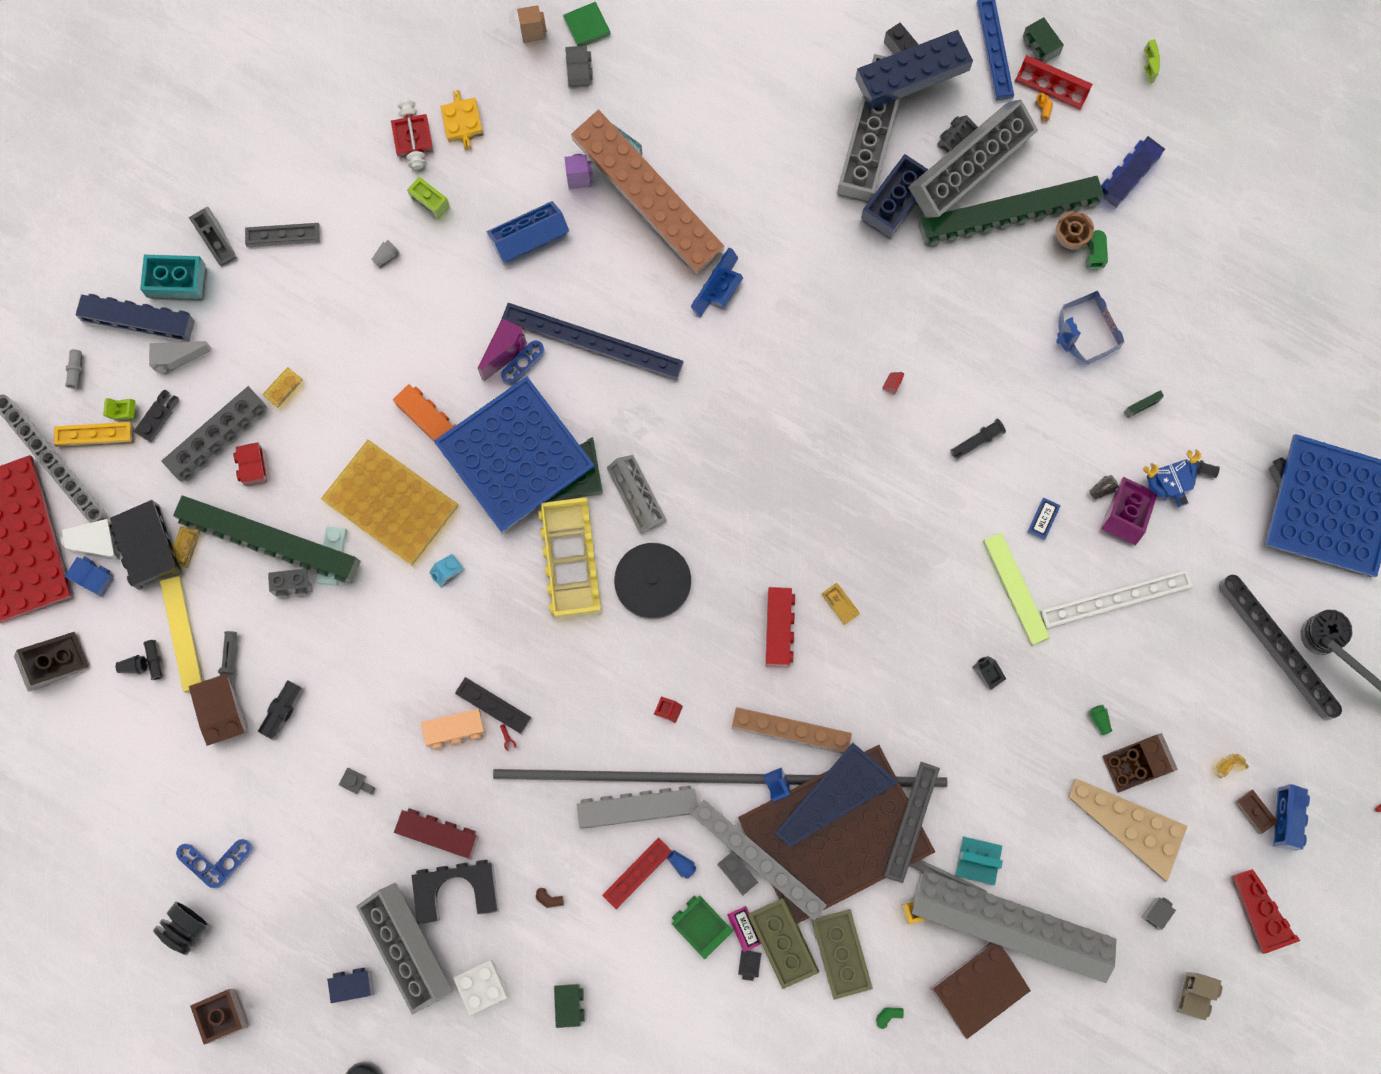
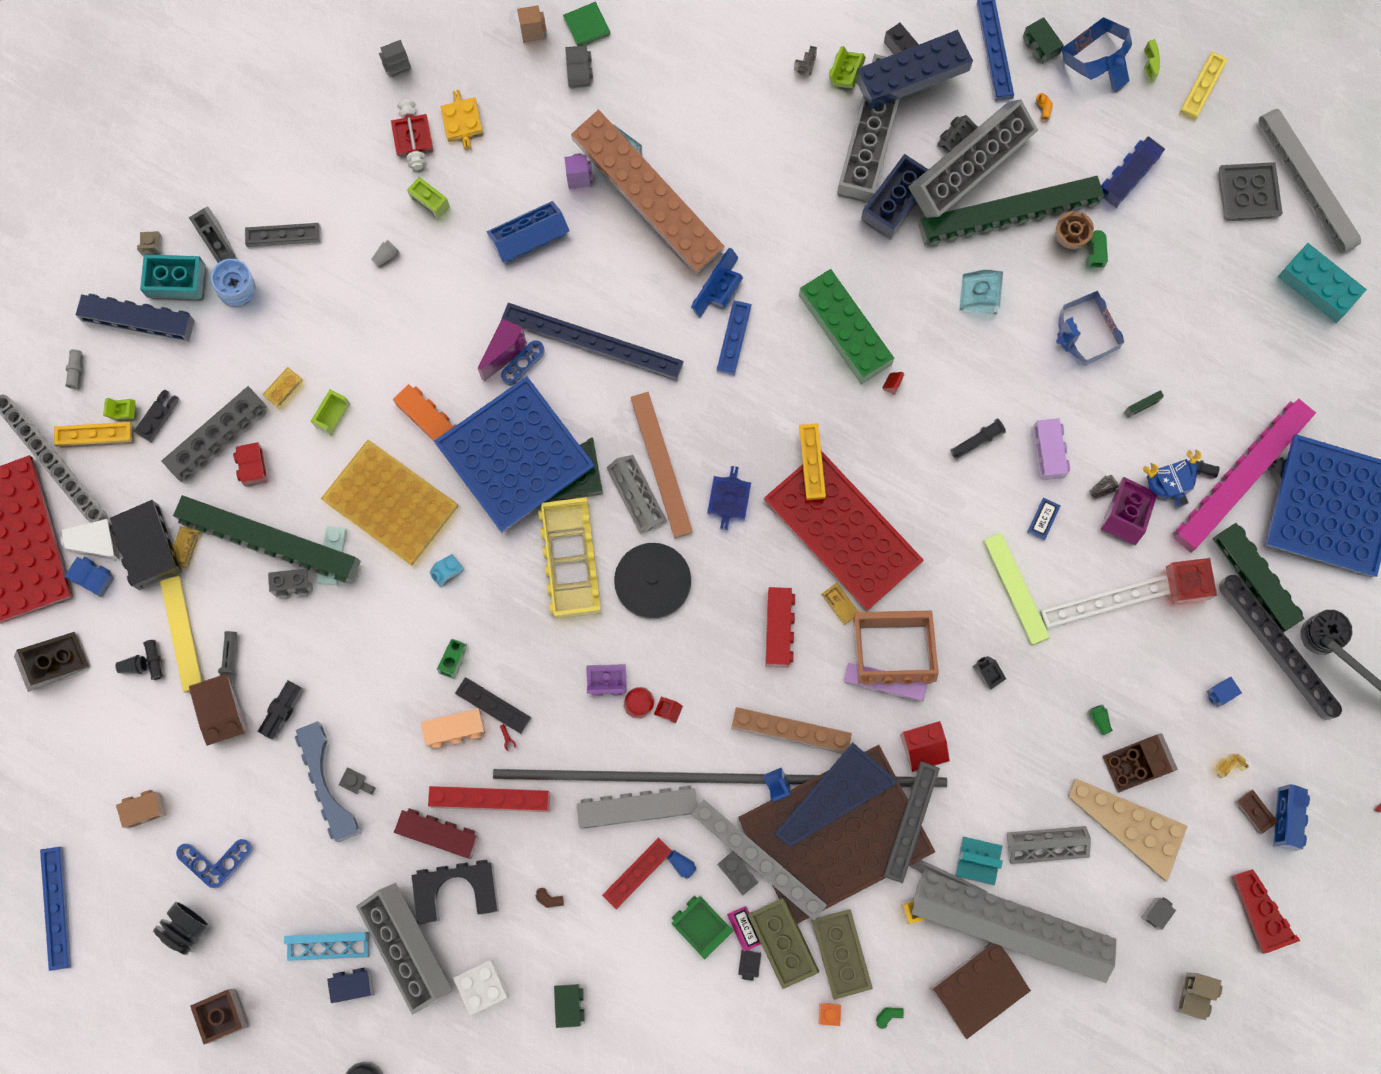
(55, 908): none -> blue tile
(140, 809): none -> medium nougat brick
(149, 243): none -> dark tan bracket
(175, 354): light grey slope -> none
(227, 274): none -> light blue wheel
(314, 743): none -> sand blue arch
(324, 938): none -> medium azure fence
(330, 412): none -> lime panel
(394, 57): none -> dark grey brick
(452, 659): none -> green leg
(489, 799): none -> red brick
(606, 679): none -> medium lavender bracket
(638, 702): none -> red hair
(661, 465): none -> nougat tile
(729, 498): none -> clear blue plate
(734, 337): none -> blue tile
(806, 66): none -> clear smoke bracket
(812, 461): none -> yellow plate
(829, 1014): none -> orange brick
(845, 68): none -> lime bracket
(845, 534): none -> red plate
(846, 326): none -> green brick
(896, 619): none -> nougat window
(911, 691): none -> lavender slope
(925, 745): none -> red slope
(981, 291): none -> clear light blue slope
(1049, 840): none -> light grey fence
(1051, 449): none -> lavender brick
(1055, 78): red fence -> none
(1114, 64): none -> blue piece
(1191, 581): none -> clear red brick
(1203, 85): none -> light yellow tile
(1223, 692): none -> blue brick
(1246, 473): none -> dark pink brick
(1250, 190): none -> dark grey plate
(1258, 577): none -> dark green brick
(1309, 180): none -> light grey beam
(1322, 282): none -> teal brick

